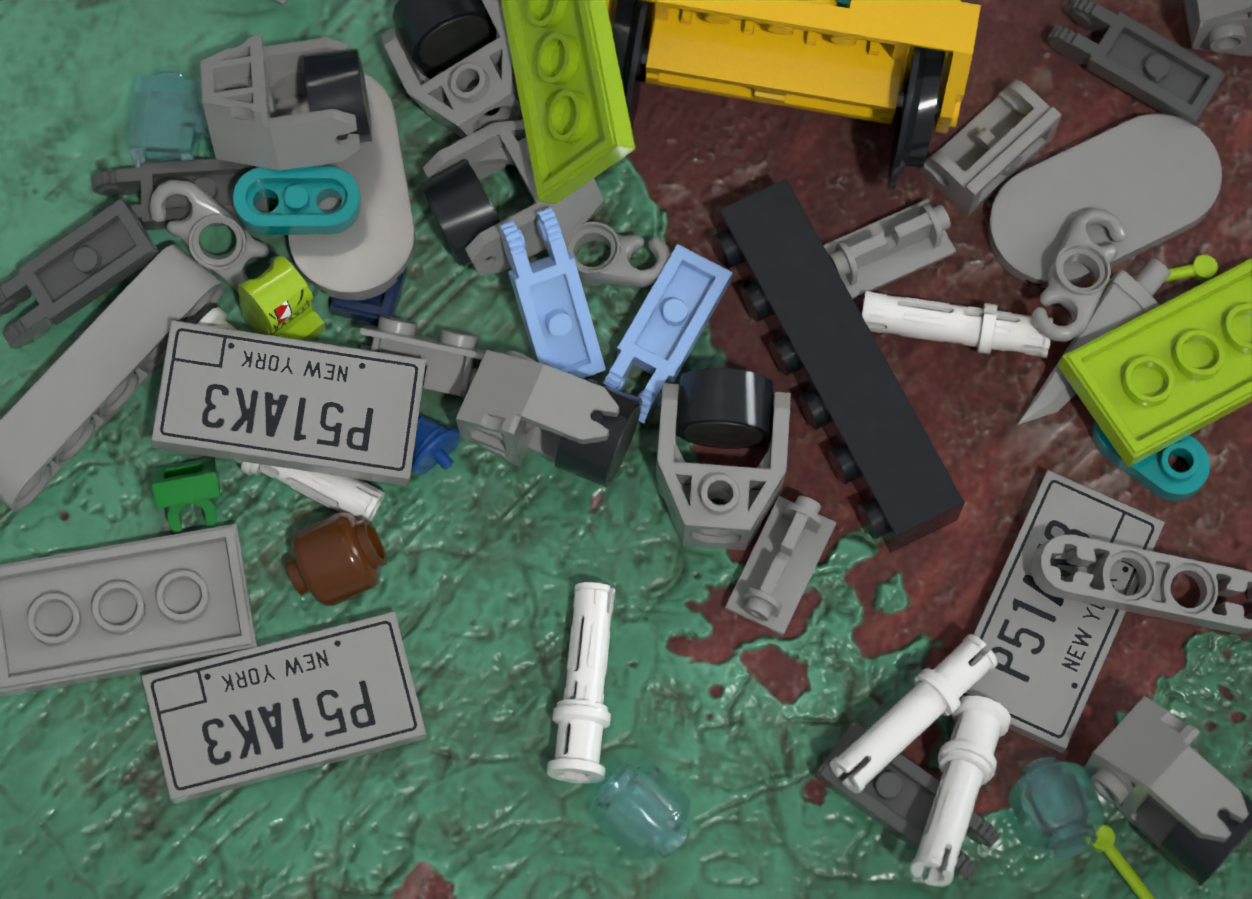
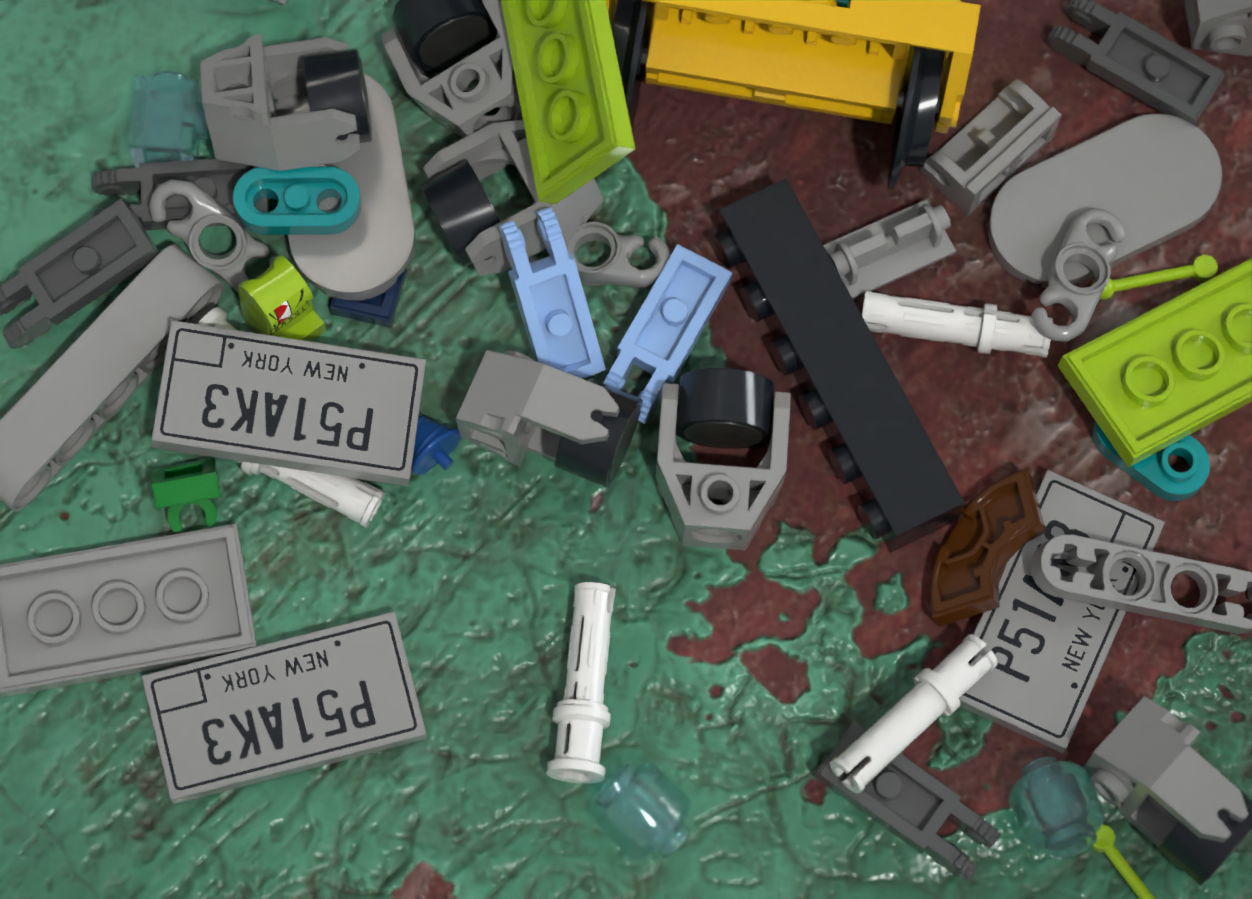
(336, 559): reddish brown head -> none
(448, 358): light grey hinge -> none
(781, 563): light grey hinge -> none
(965, 766): white pin -> none
(978, 549): none -> reddish brown tile
(1119, 304): light grey bar -> none

